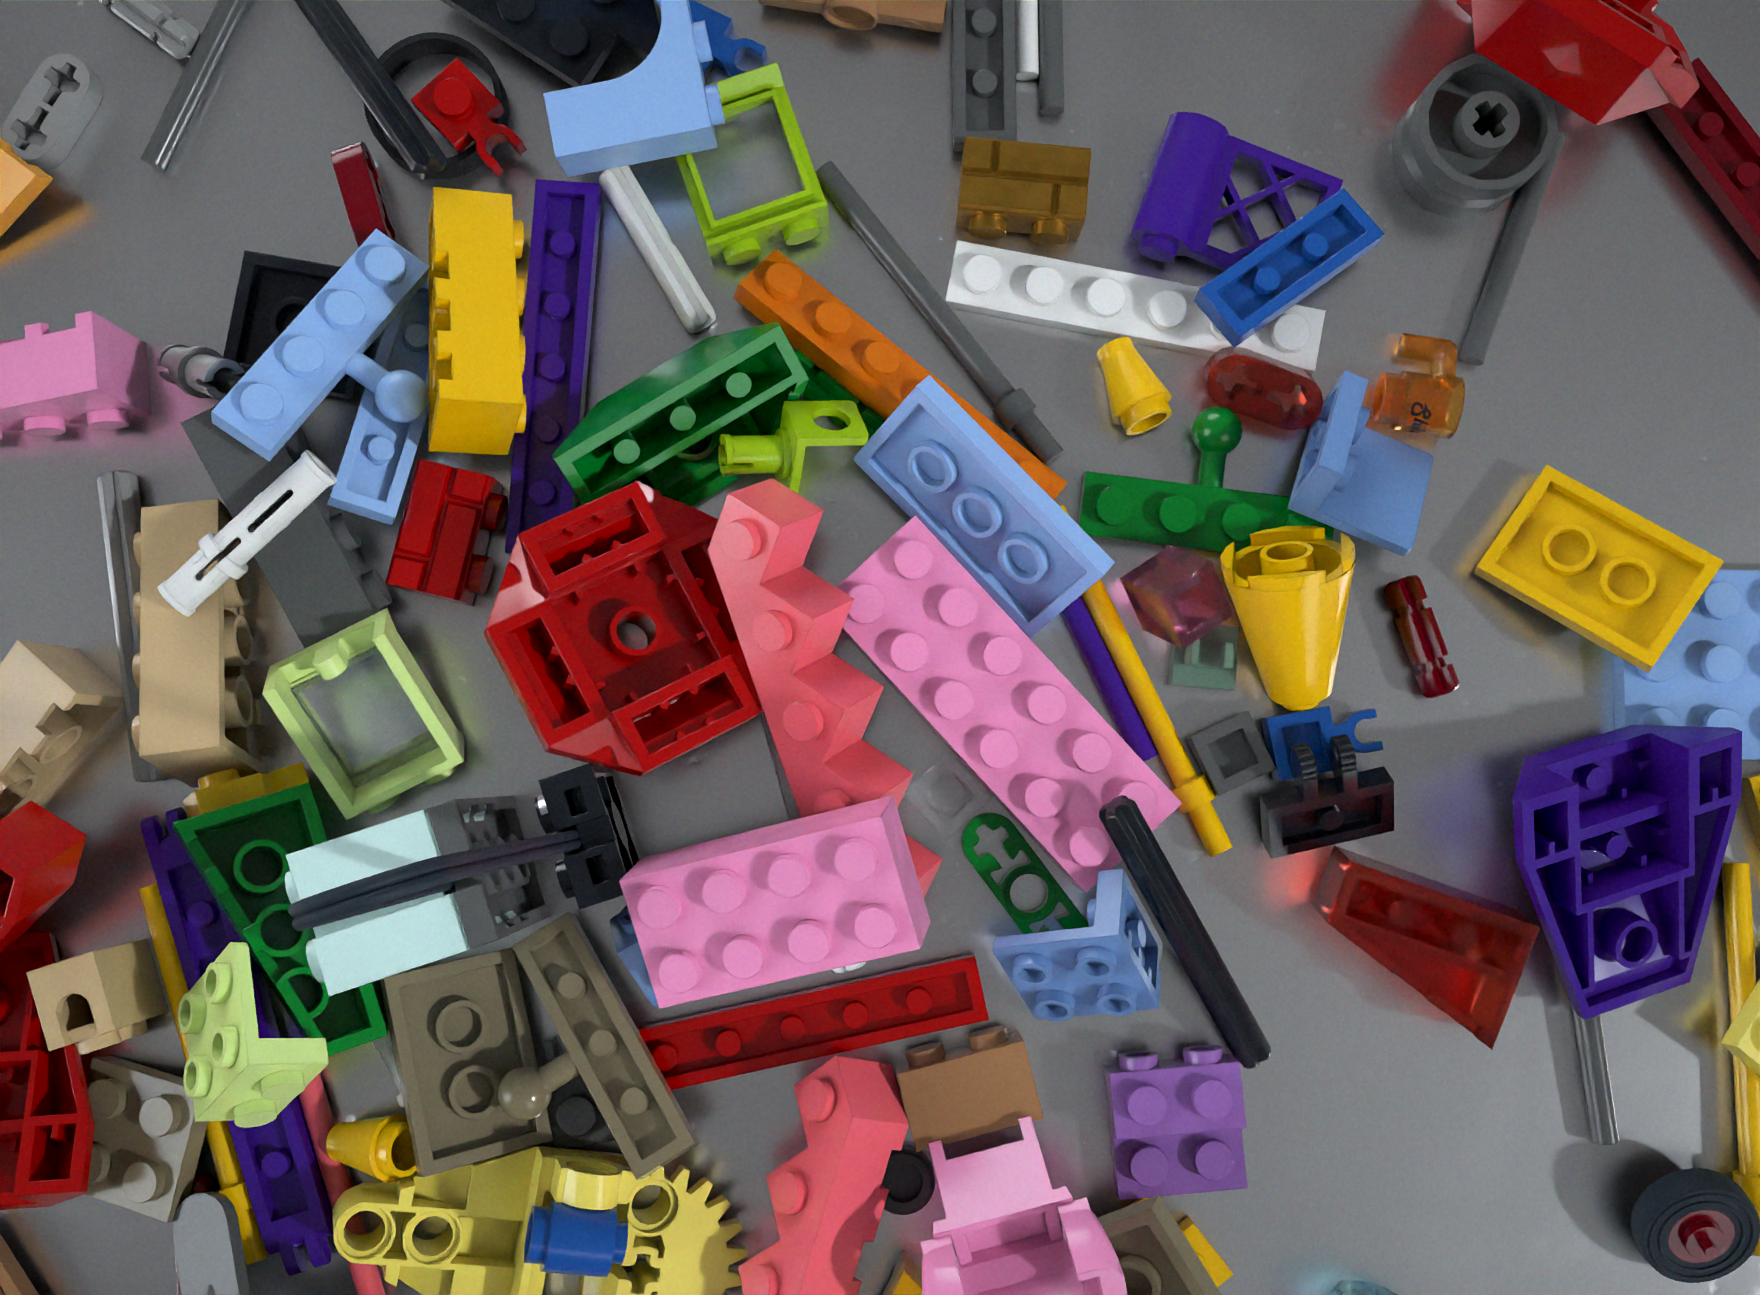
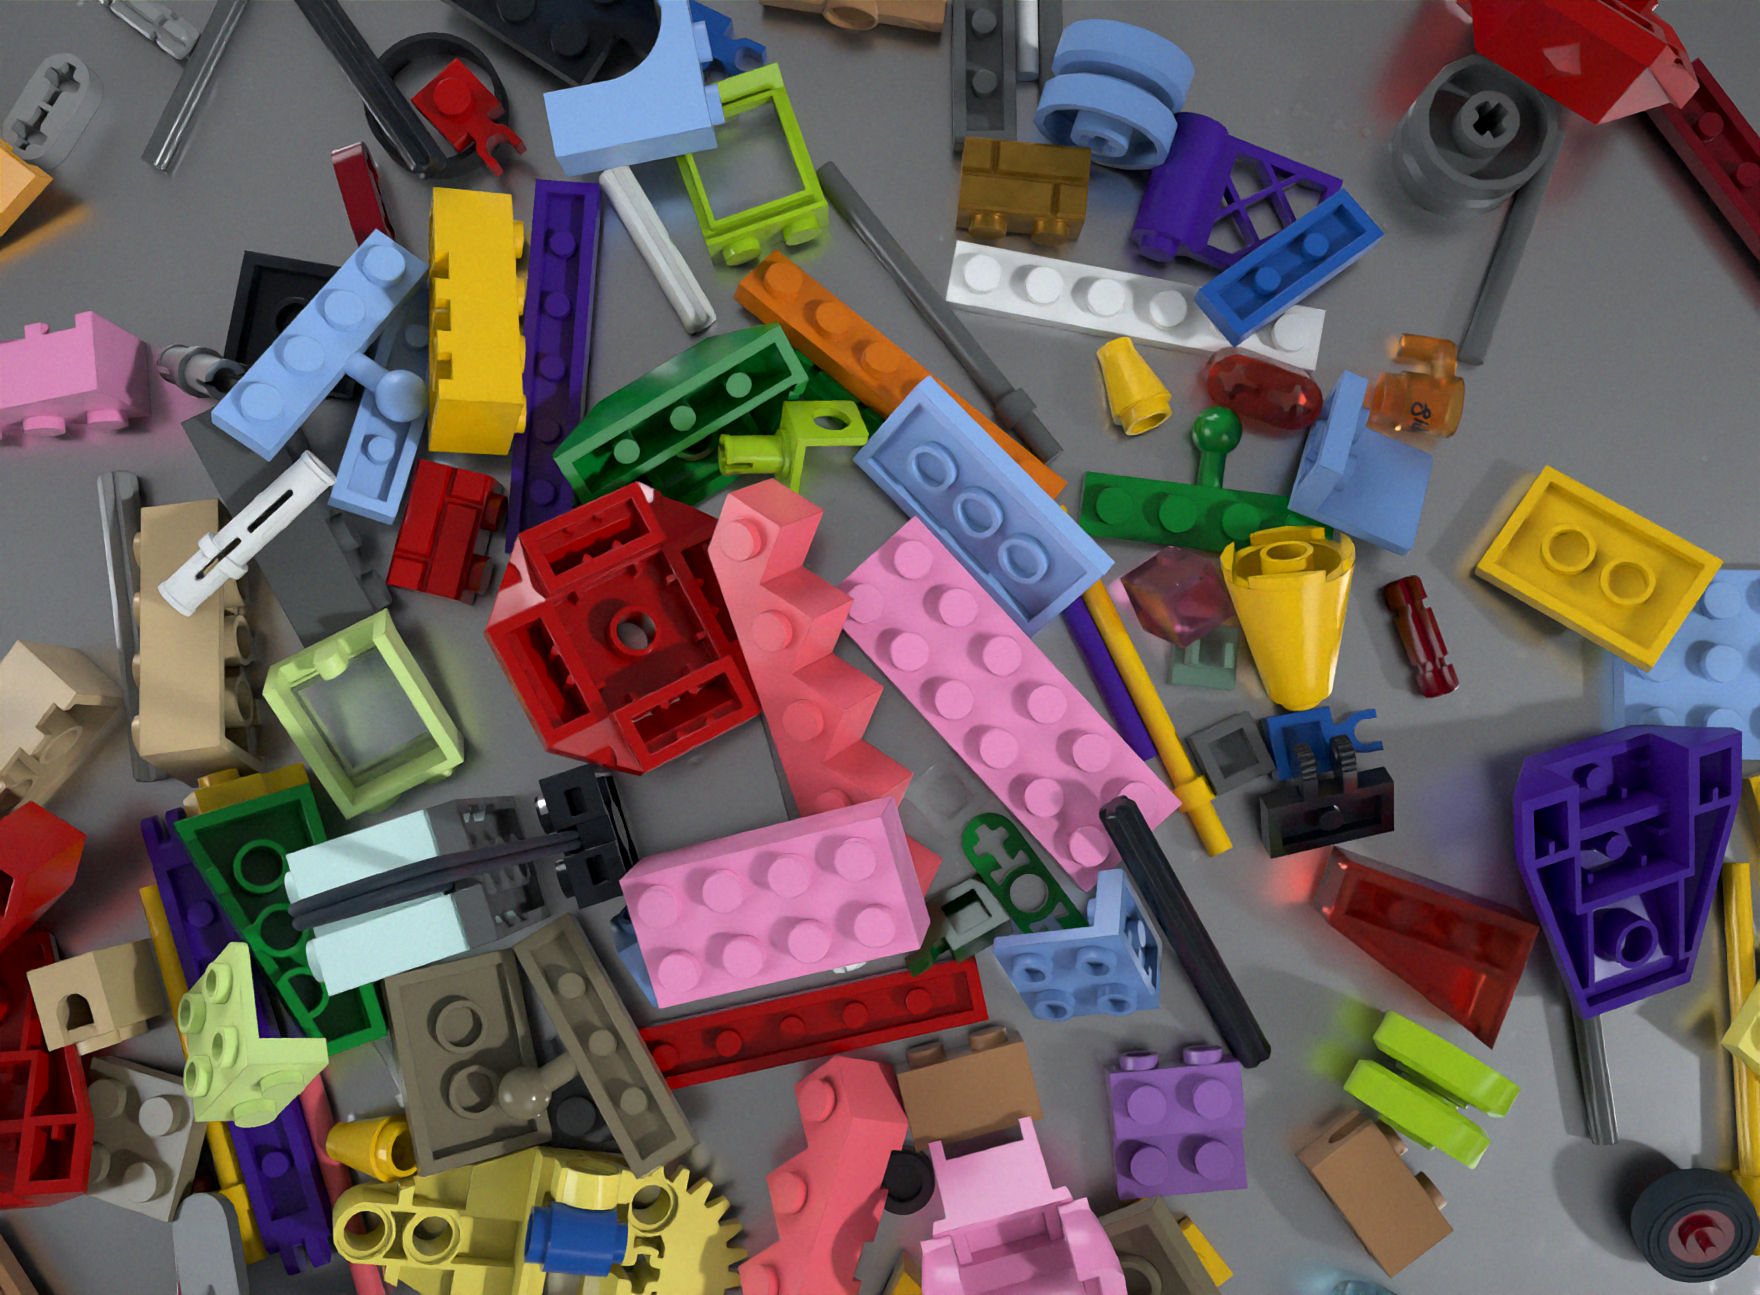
(960, 921): none -> dark green plate
(1115, 93): none -> medium blue wheel
(1375, 1192): none -> medium nougat brick
(1431, 1089): none -> lime wheel

